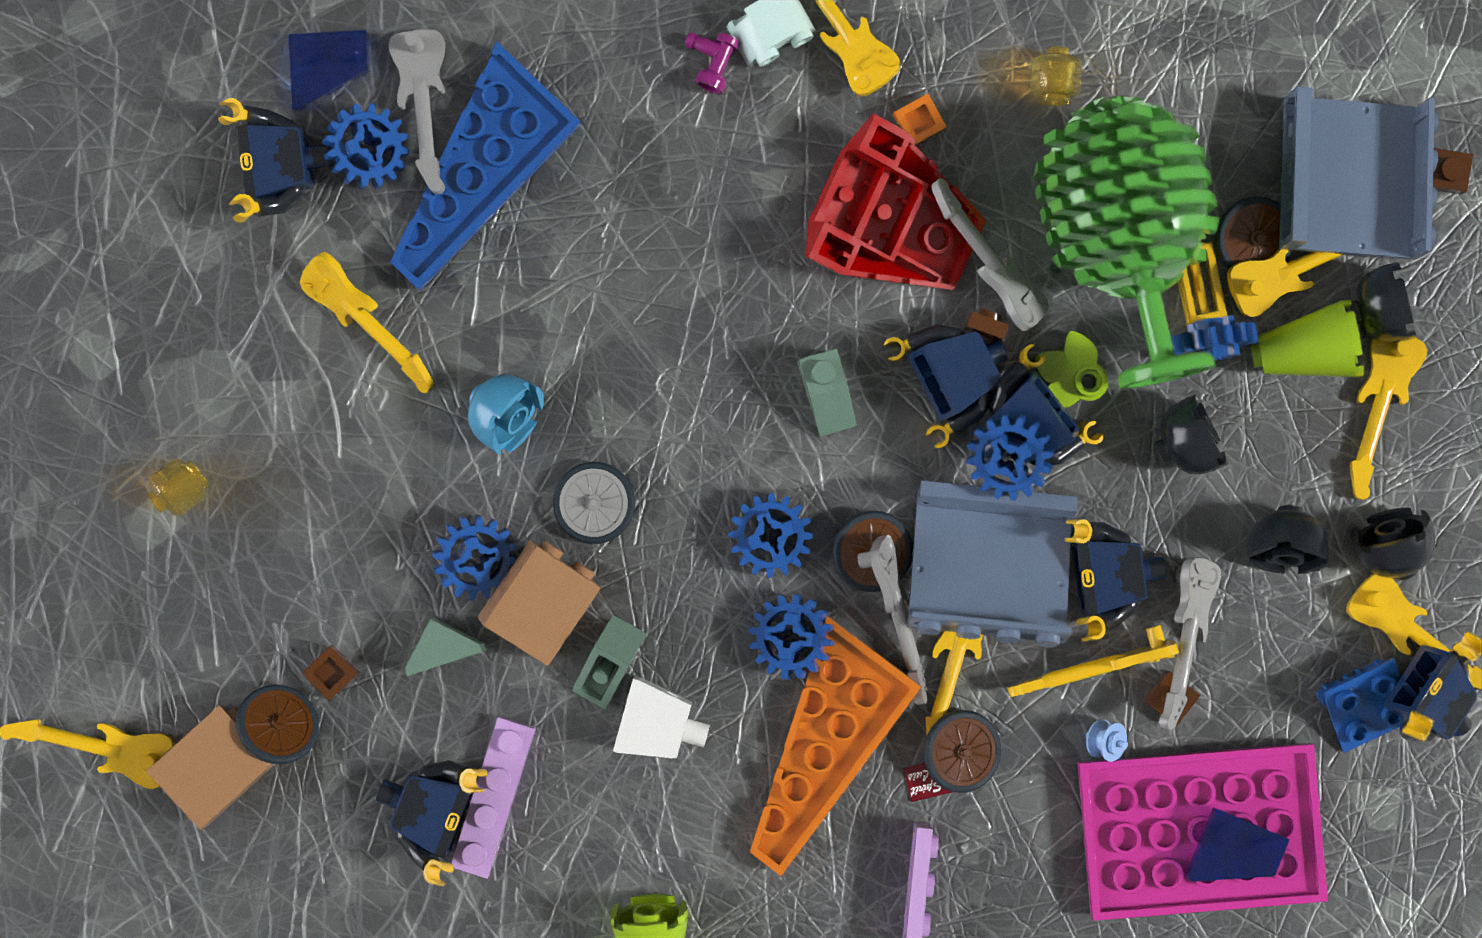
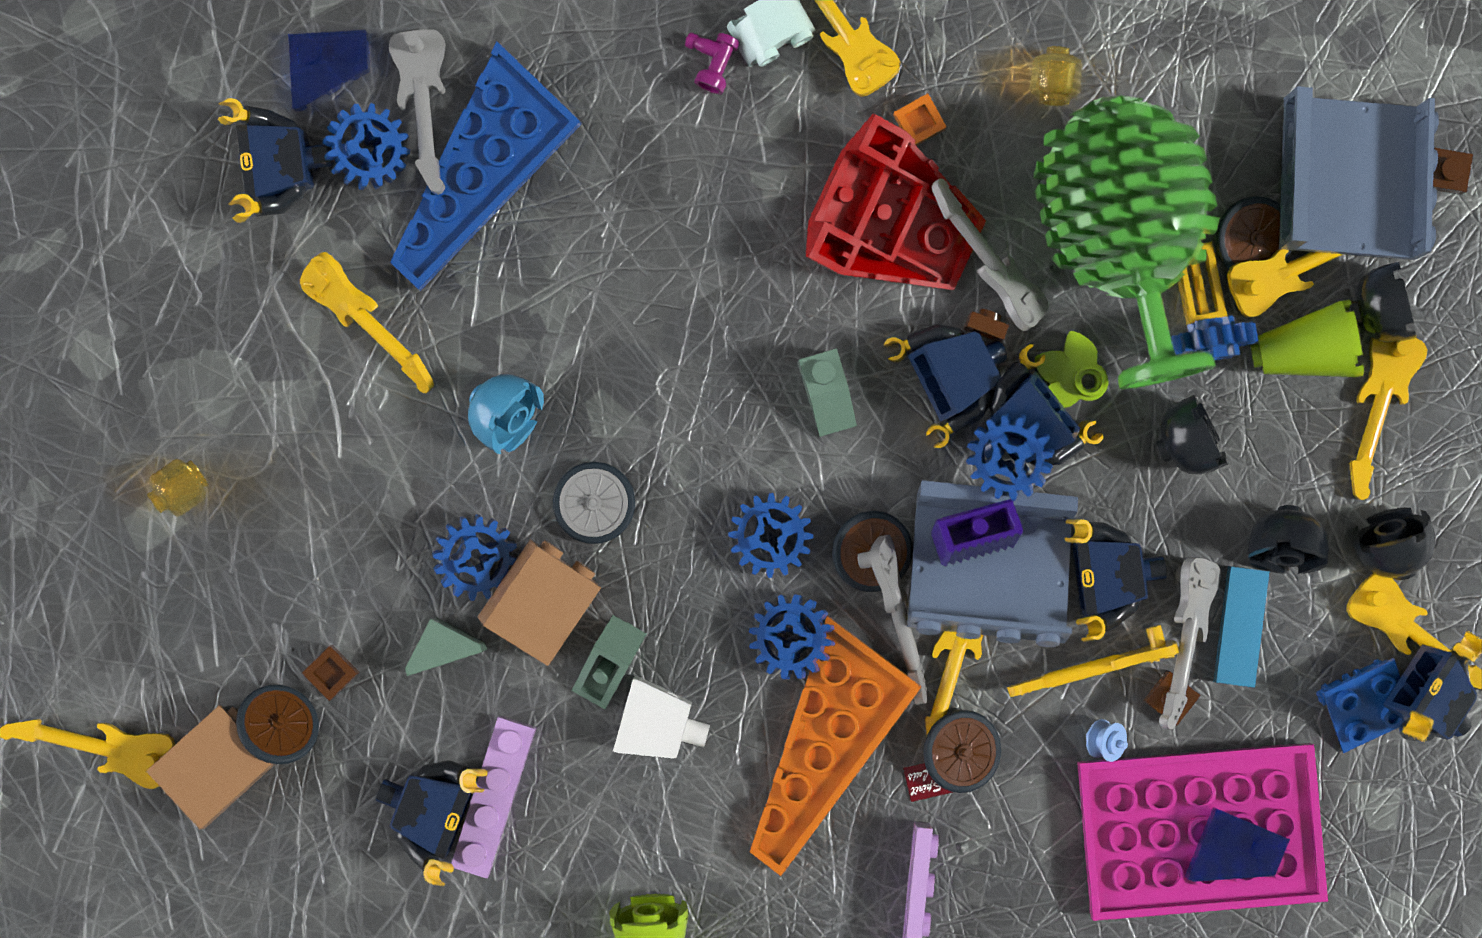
(976, 532): none -> dark purple brick
(1241, 626): none -> dark azure tile

